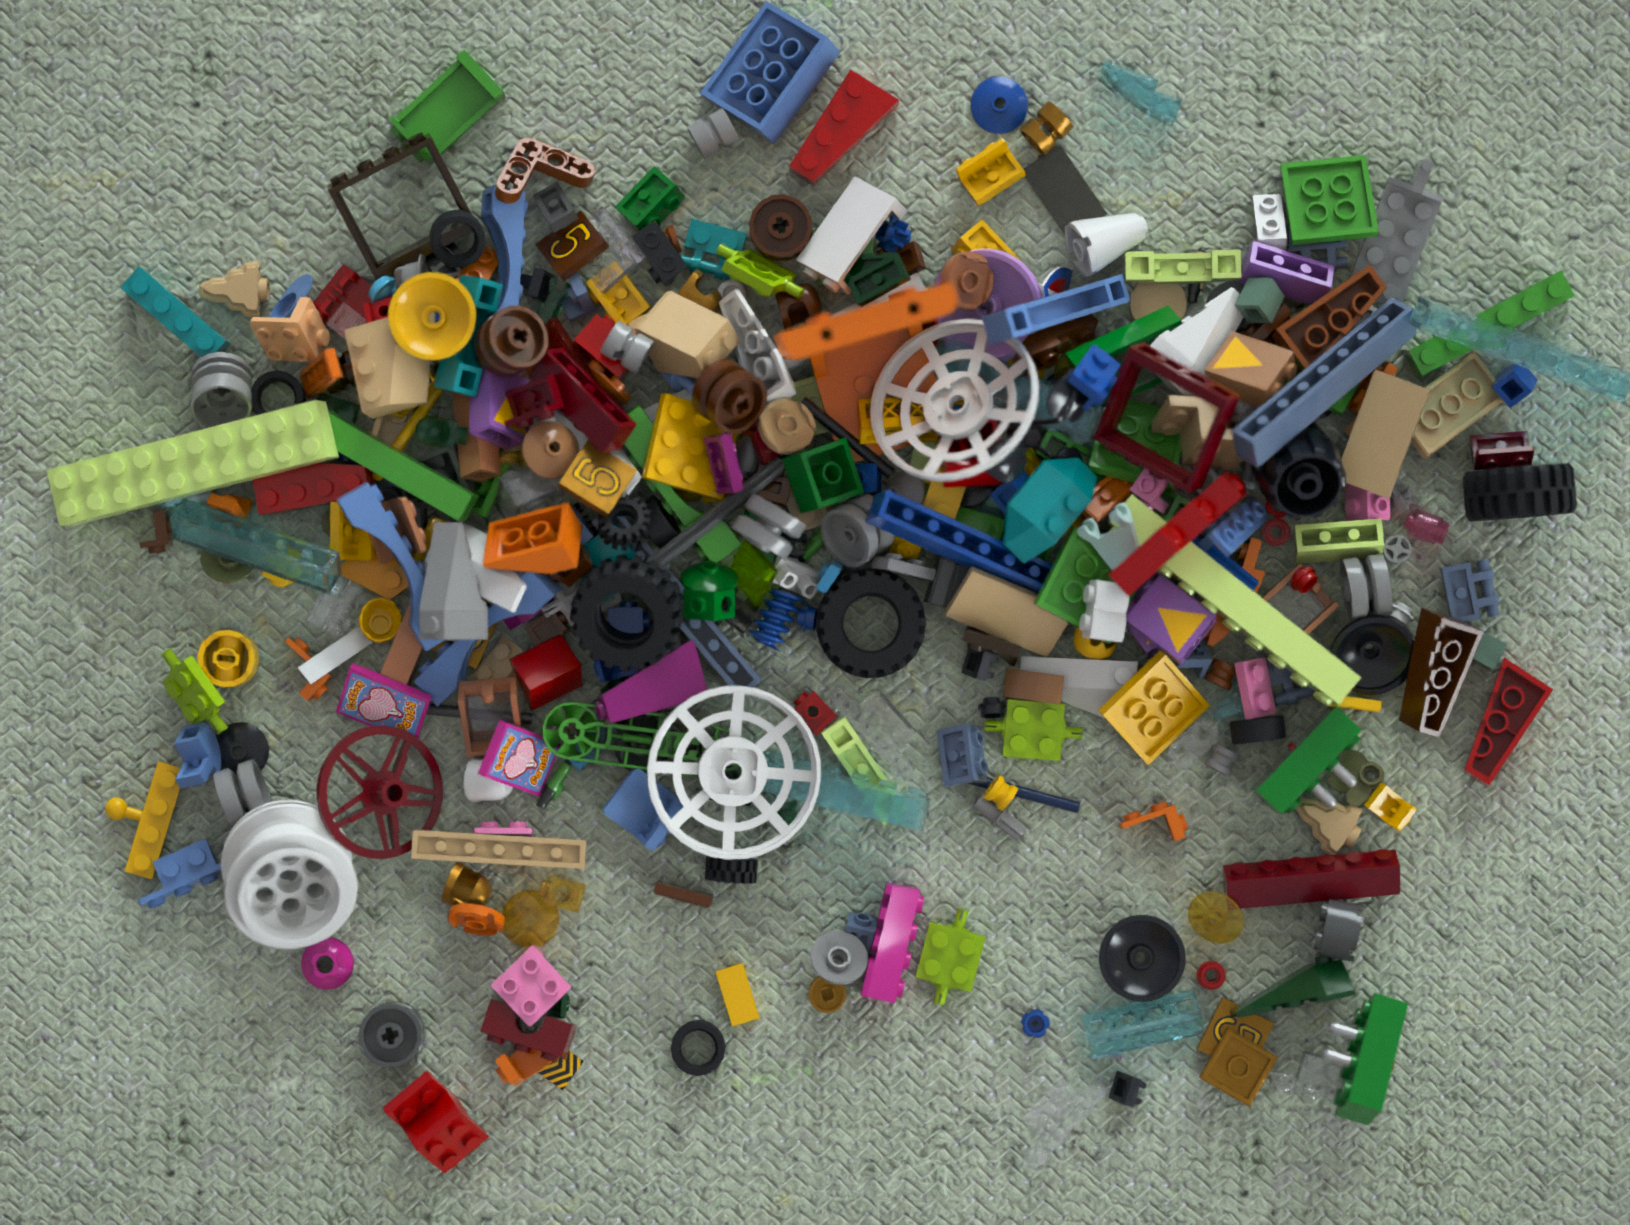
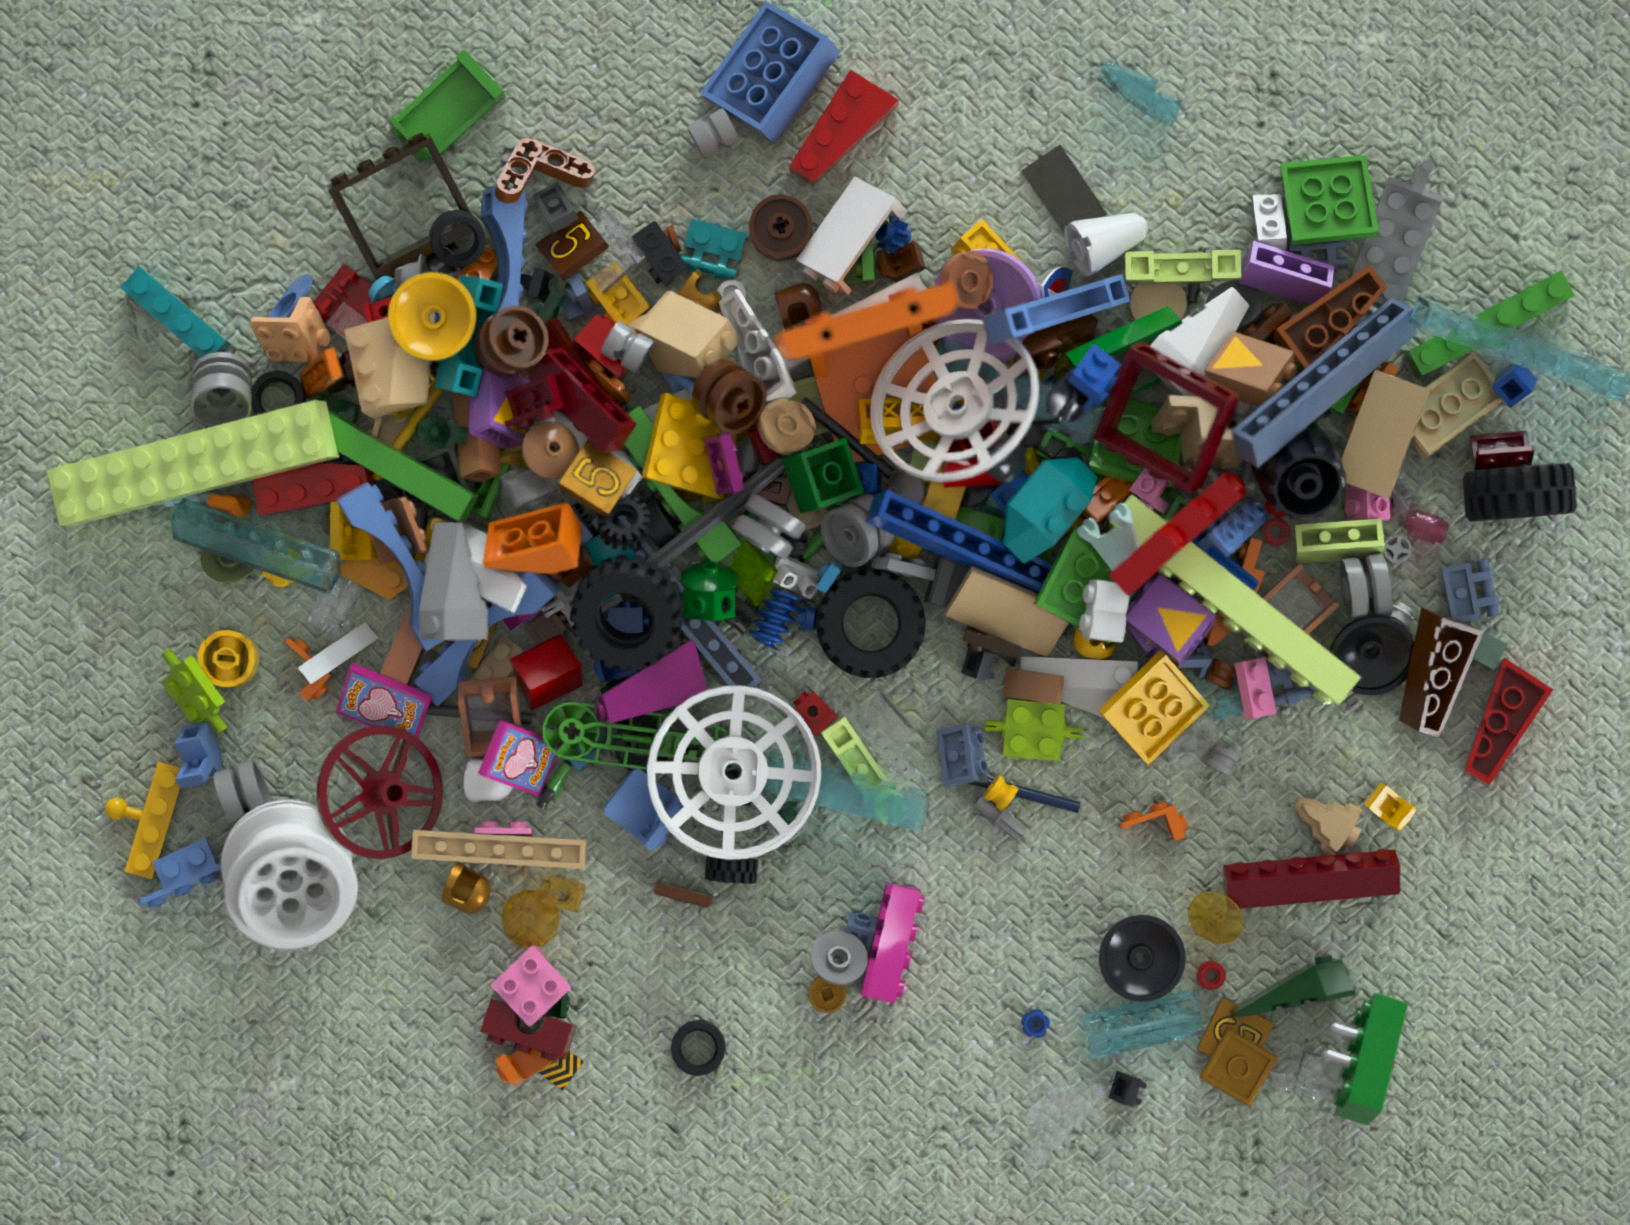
(163, 533): reddish brown bracket -> none
(240, 290): tan rock -> none
(247, 736): black dish -> none
(342, 959): dark pink piece -> none
(379, 620): yellow hair -> none
(380, 1046): dark grey wheel -> none
(435, 1122): red bracket -> none
(476, 919): orange tile -> none
(650, 200): green bracket -> none
(737, 994): yellow tile -> none
(759, 272): lime plate -> none
(876, 276): dark green wing -> none
(950, 956): lime plate -> none
(989, 172): yellow bracket -> none
(991, 708): black plate -> none
(994, 119): blue dish -> none
(1053, 121): pearl gold wheel -> none
(1257, 729): black tyre -> none
(1259, 300): sand green brick -> none
(1304, 579): red plate -> none
(1306, 760): green piece -> none
(1340, 929): dark grey brick -> none
(1358, 766): olive plate -> none
(1360, 704): yellow tile -> none

